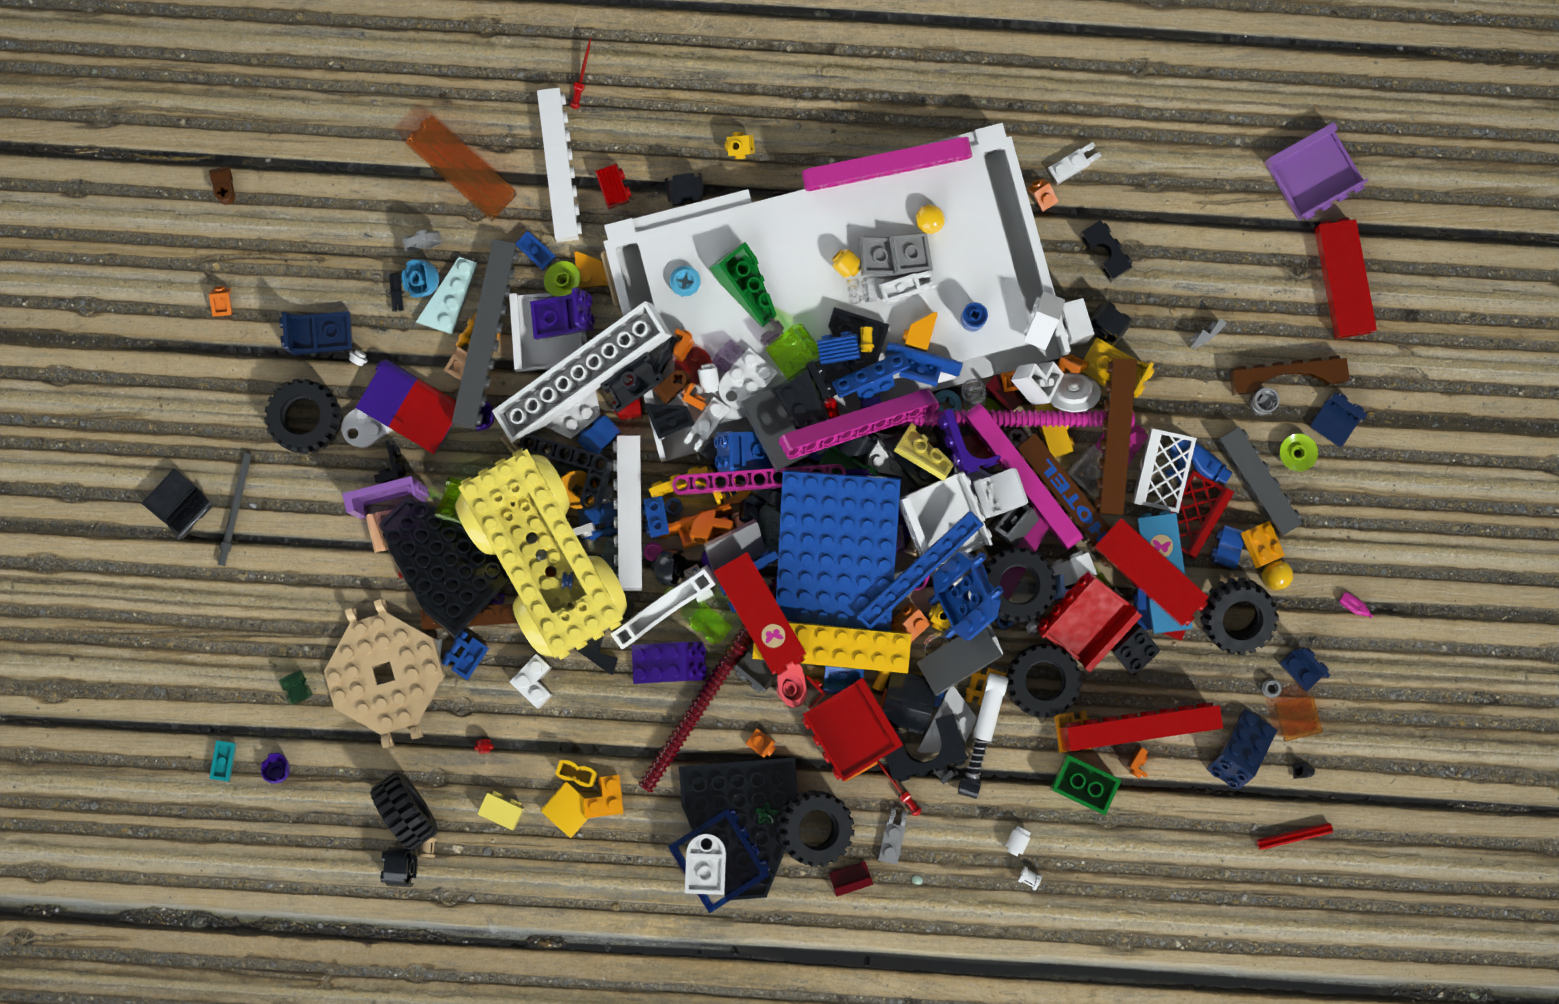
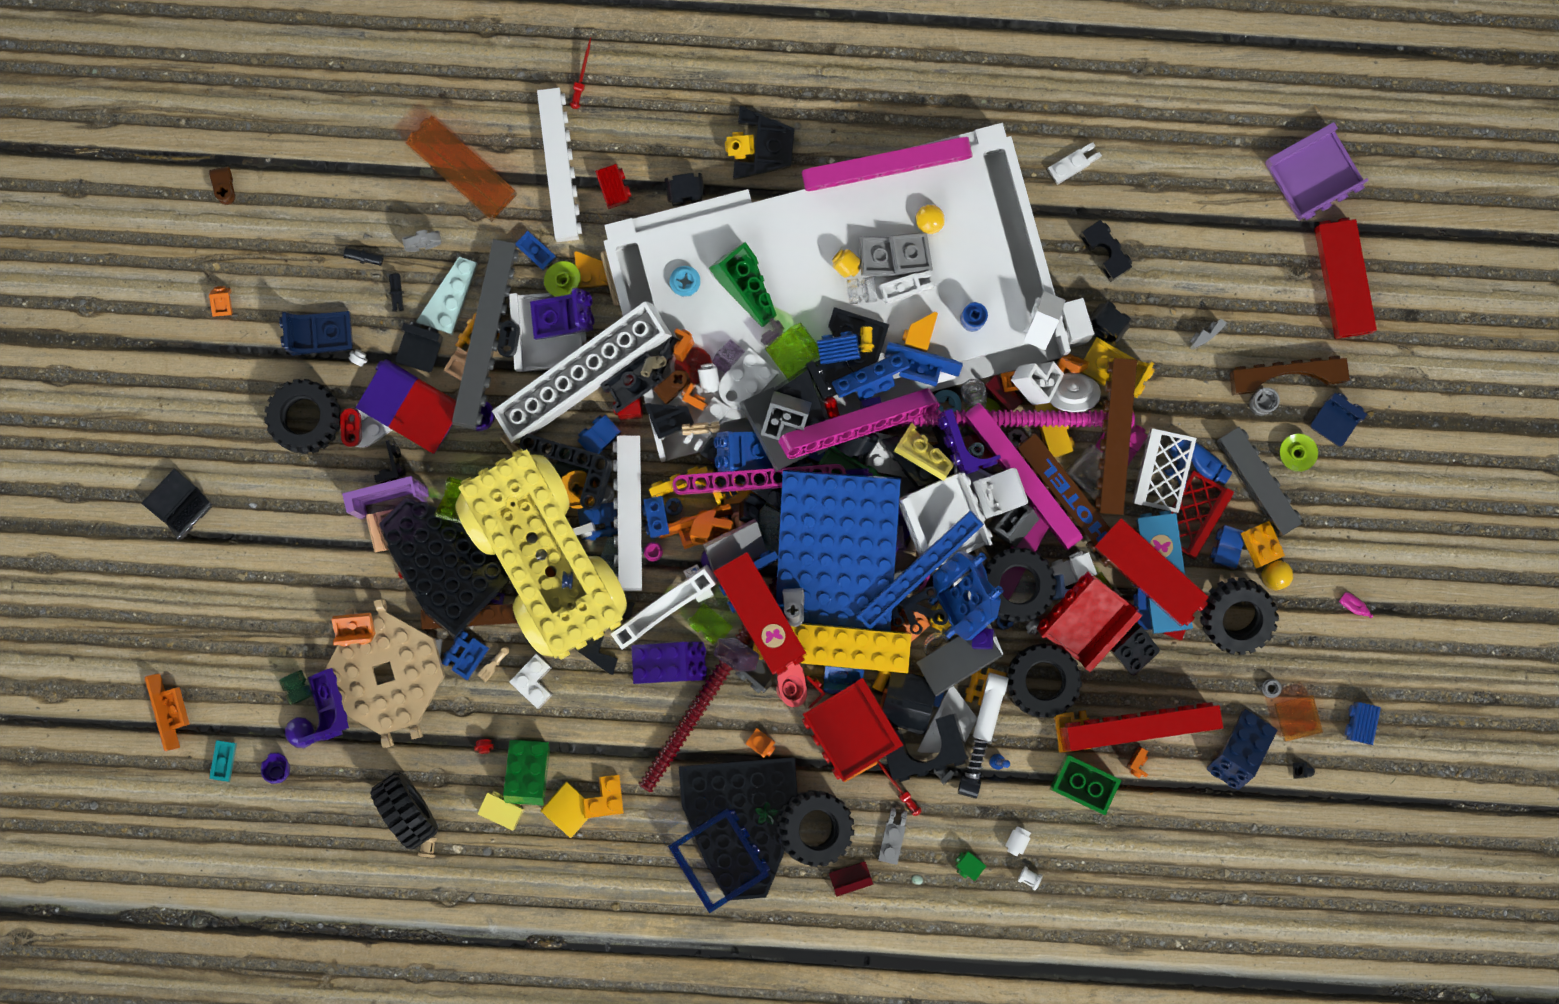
(168, 710): none -> orange bracket
(226, 545): dark grey bar -> none
(297, 729): none -> dark purple hair
(329, 707): none -> dark purple bracket
(349, 427): none -> red plate
(353, 629): none -> orange bracket
(363, 256): none -> black pin
(399, 867): black brick -> none
(419, 347): none -> black bracket
(420, 278): dark azure cylinder -> none
(489, 669): none -> tan piece
(508, 339): none -> black beam
(526, 772): none -> green brick
(577, 417): white wing -> none
(581, 775): yellow brick -> none
(653, 363): none -> dark tan arm
(669, 567): black cylinder -> none
(701, 428): none -> tan axle
(705, 867): white plate -> none
(736, 654): none -> clear purple brick
(773, 145): none -> black wing
(785, 411): none -> dark grey brick
(794, 604): none -> light grey piece
(909, 605): none -> black plant
(969, 865): none -> green brick
(975, 447): none -> clear light blue pin
(983, 640): none -> dark purple plate
(998, 762): none -> blue piece
(1043, 194): orange bracket -> none
(1294, 836): red axle -> none
(1304, 667): dark blue bracket -> none
(1362, 723): none -> blue brick

